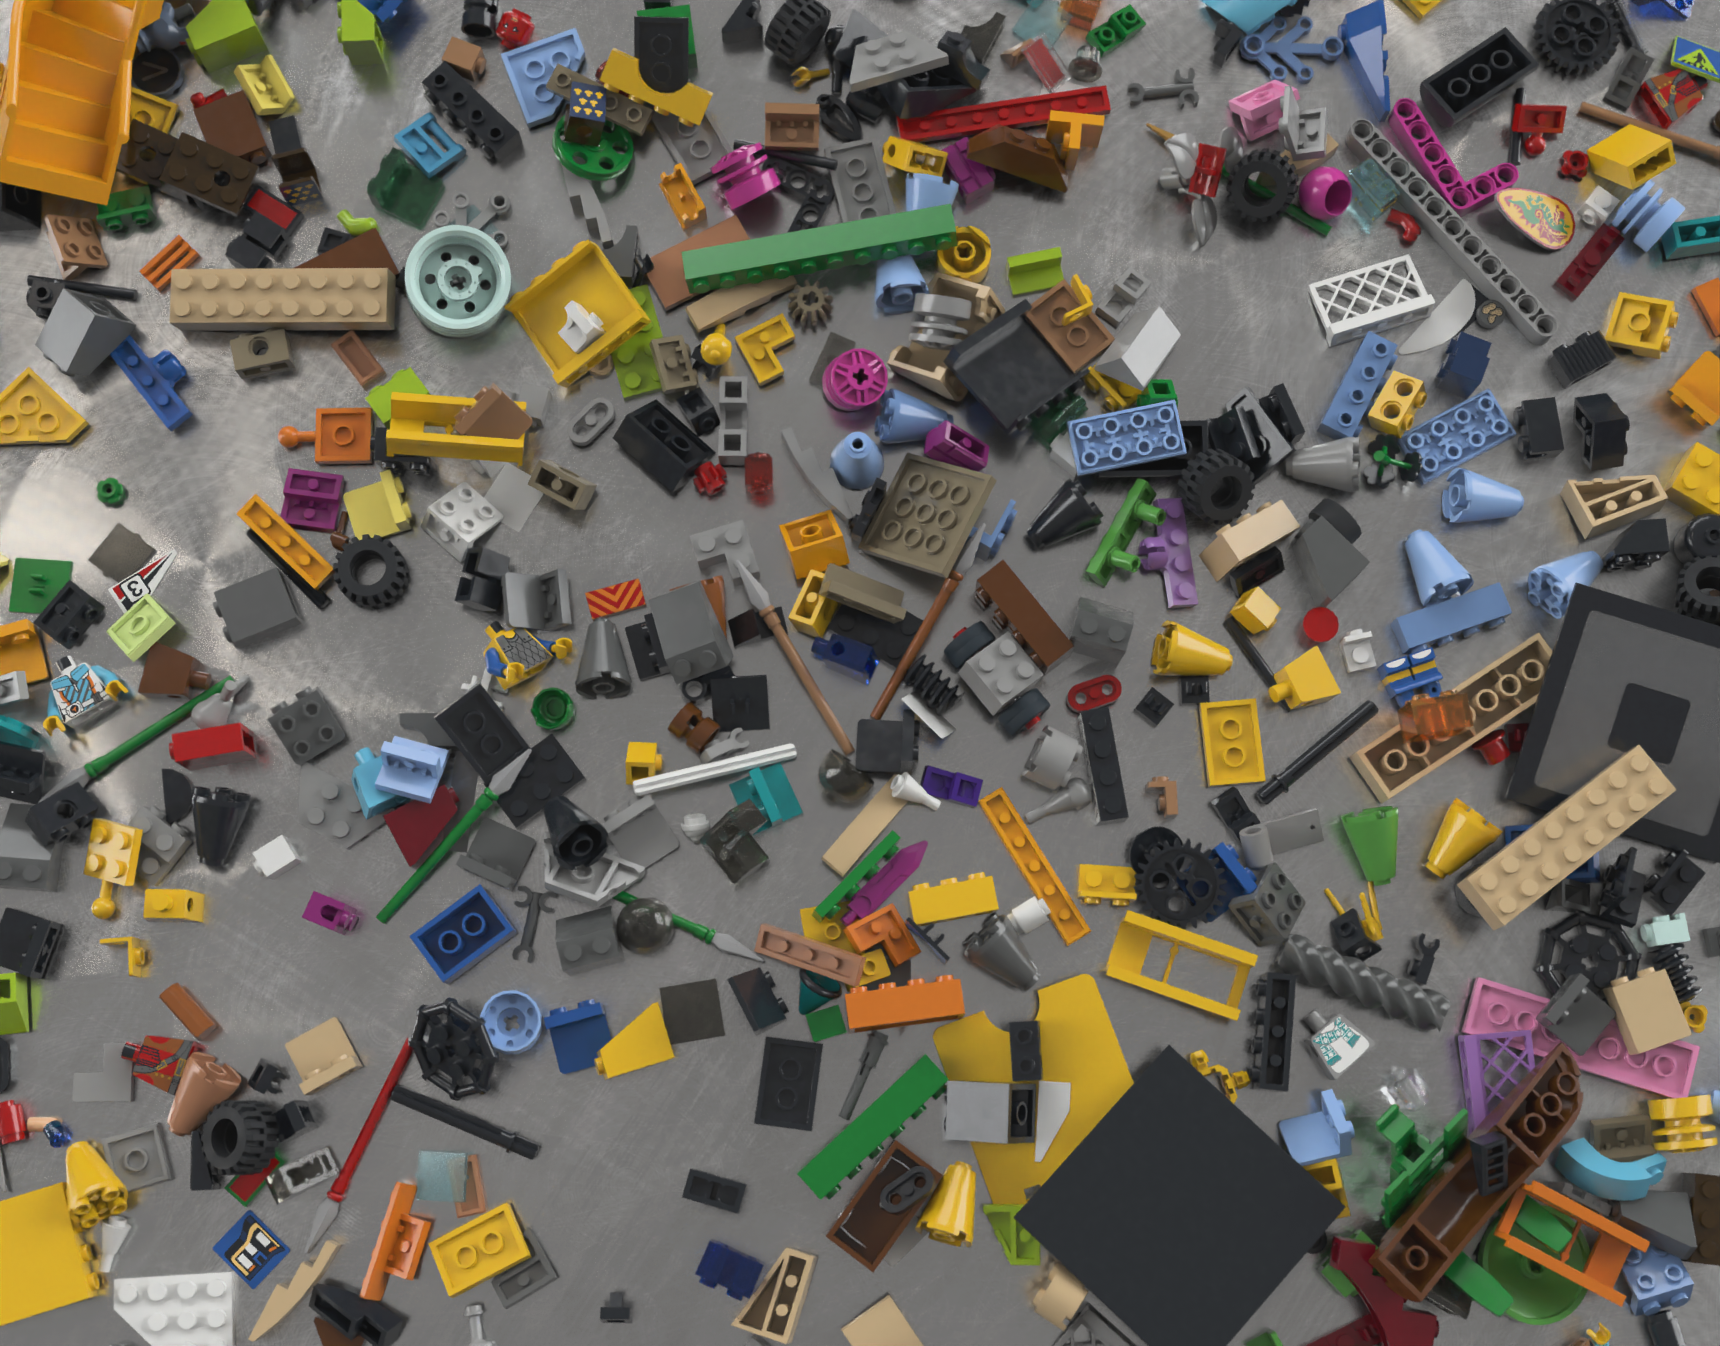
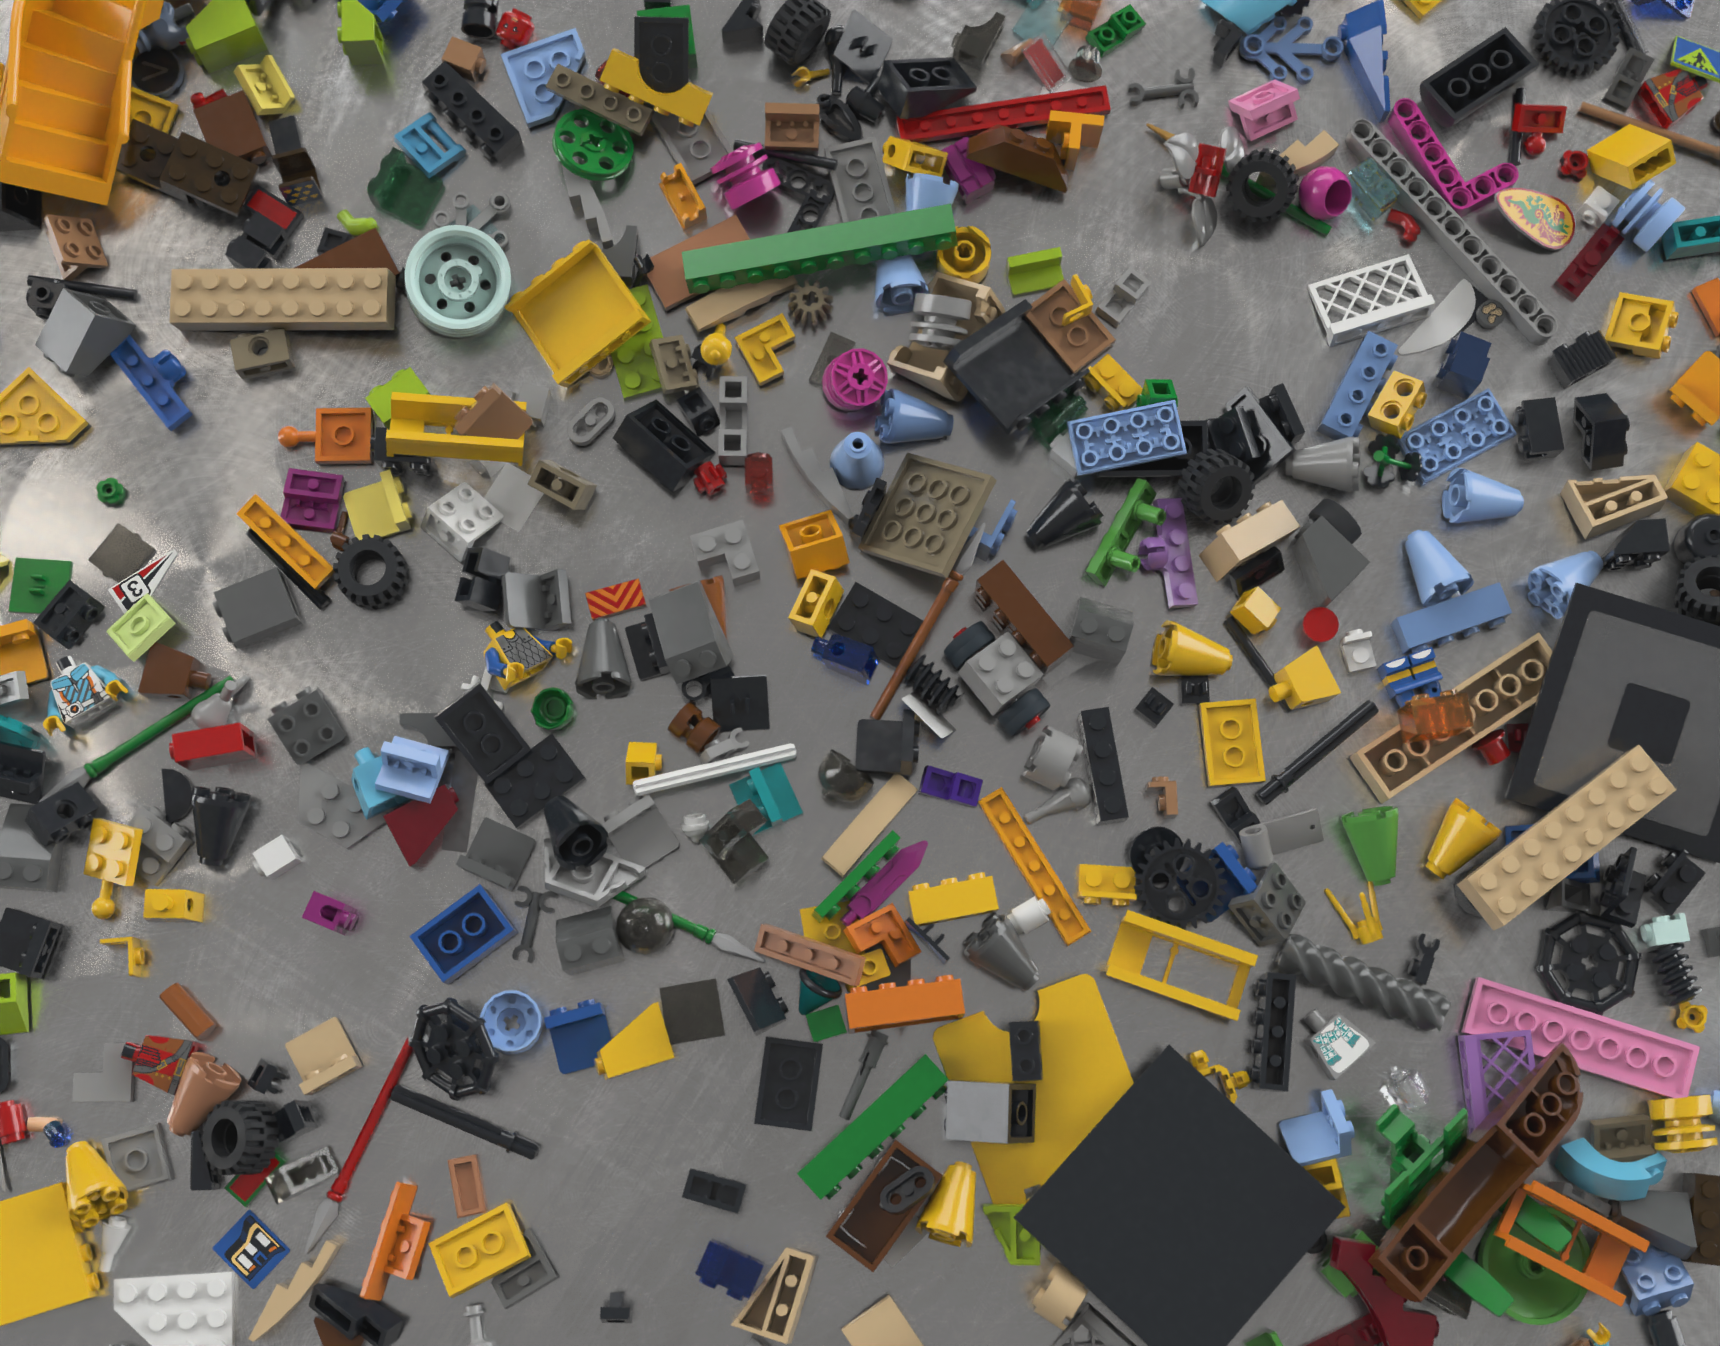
(127, 208): green bracket -> none
(171, 256): orange tile -> none
(358, 358): nougat tile -> none
(442, 1176): clear light blue piece -> none
(500, 783): green piece -> none
(581, 327): white brick -> none
(585, 114): piece -> none
(751, 628): black slope -> none
(760, 600): medium nougat piece -> none
(862, 593): dark tan panel -> none
(892, 59): light grey wing -> none
(907, 788): white cone -> none
(956, 447): magenta brick -> none
(962, 62): black arch -> none
(1051, 1112): white sticker -> none
(1093, 693): red plate -> none
(1140, 348): slope -> none
(1303, 129): light grey bracket -> none
(1352, 936): black bracket -> none
(1479, 1149): black slope -> none
(1576, 1014): dark grey bracket -> none
(1647, 1010): tan brick -> none

